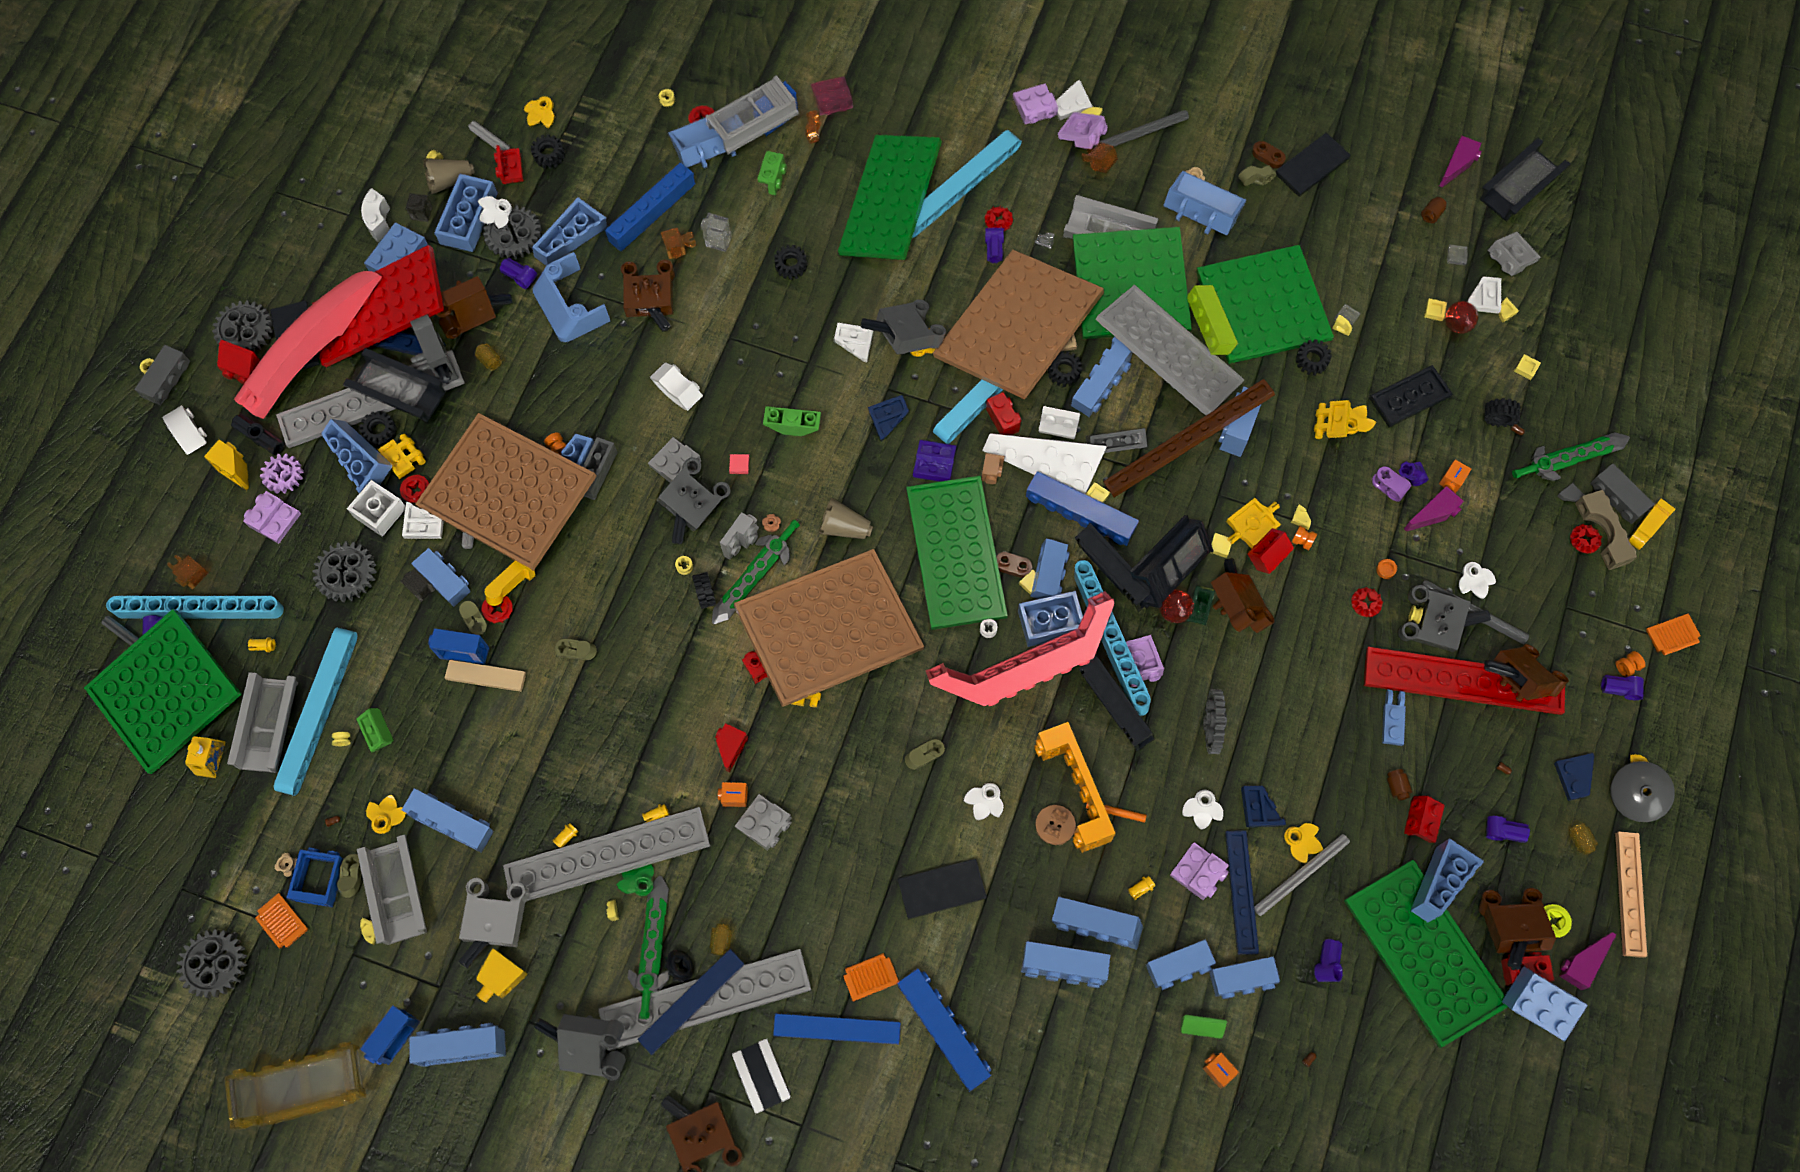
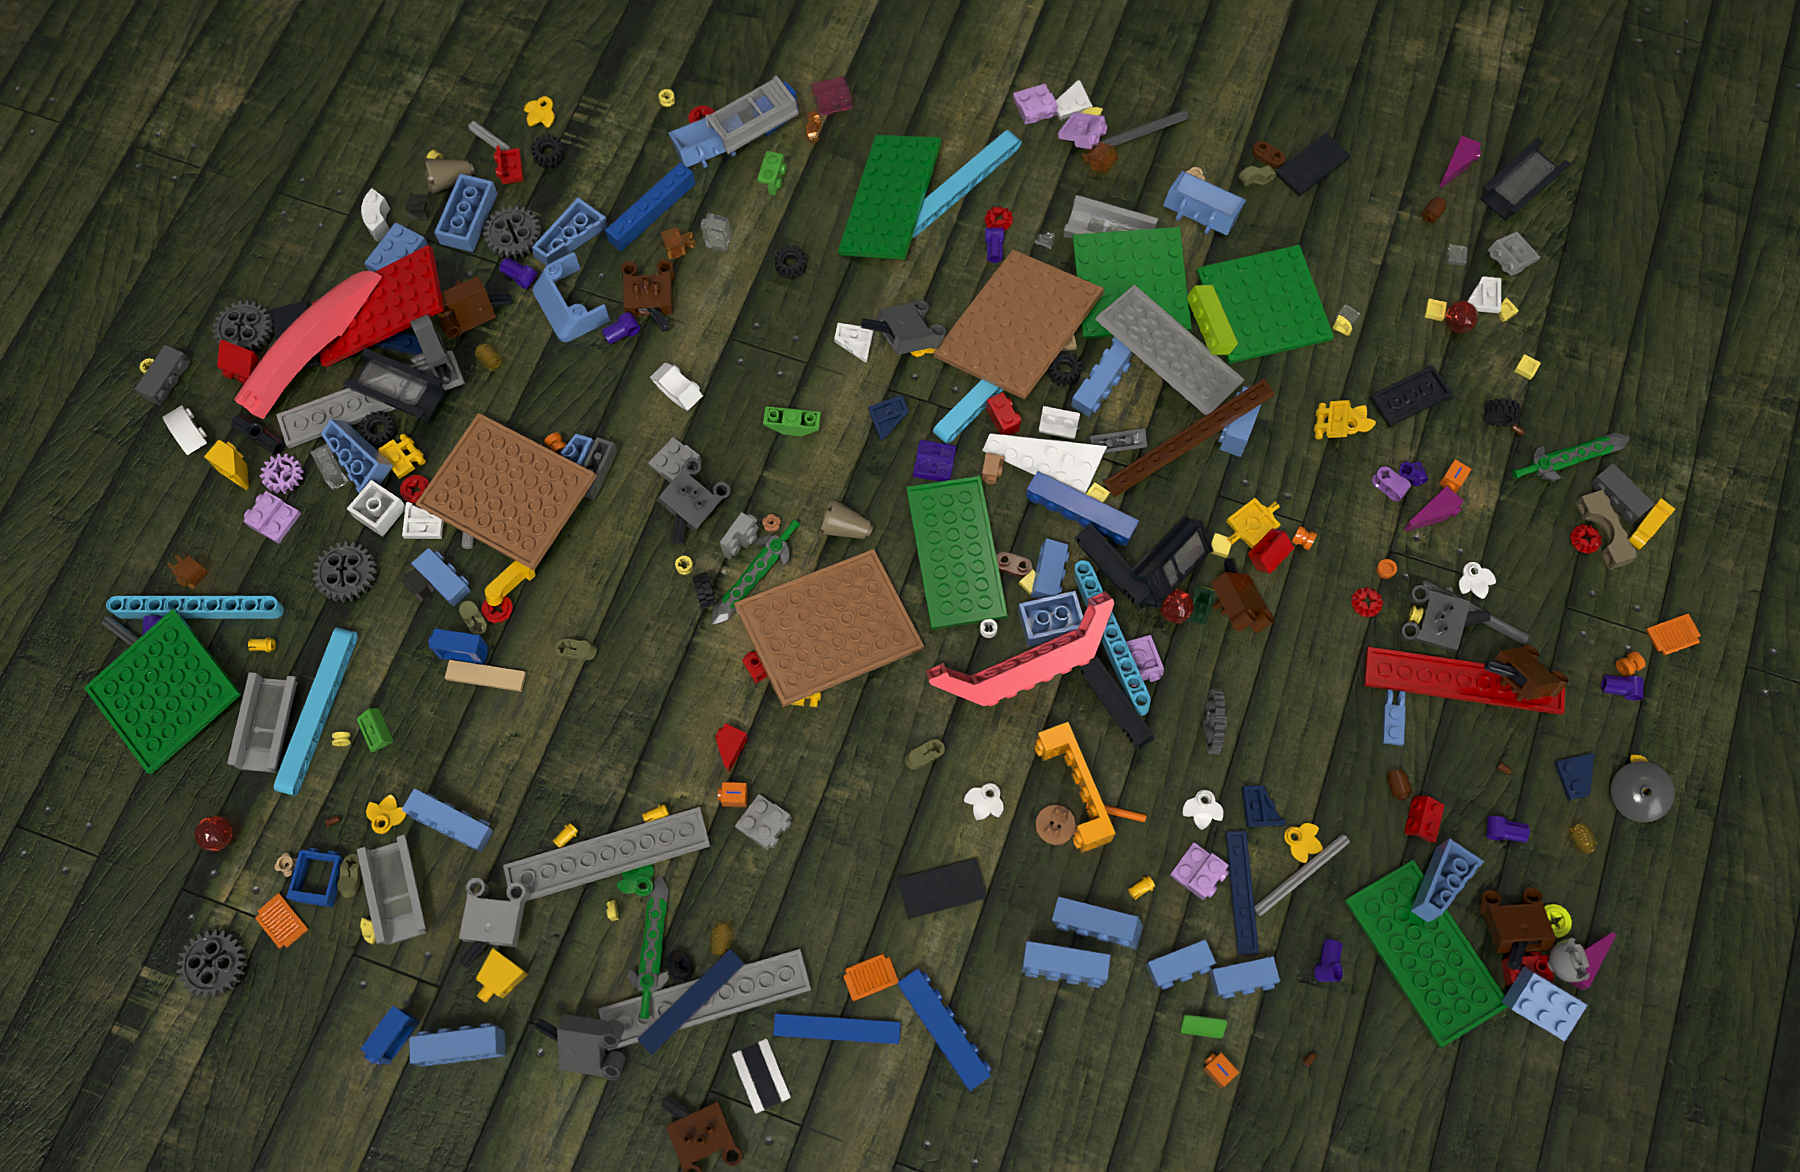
(204, 756): yellow torso -> none
(213, 833): none -> clear red piece
(295, 1088): clear windscreen -> none
(329, 467): none -> clear brick
(492, 212): white plate -> none
(623, 327): none -> dark purple piece
(739, 464): coral tile -> none
(1301, 518): light yellow tile -> none
(1317, 348): black tyre -> none
(1568, 961): none -> light grey cylinder
(1571, 494): dark grey tile -> none
(1631, 894): light nougat plate -> none

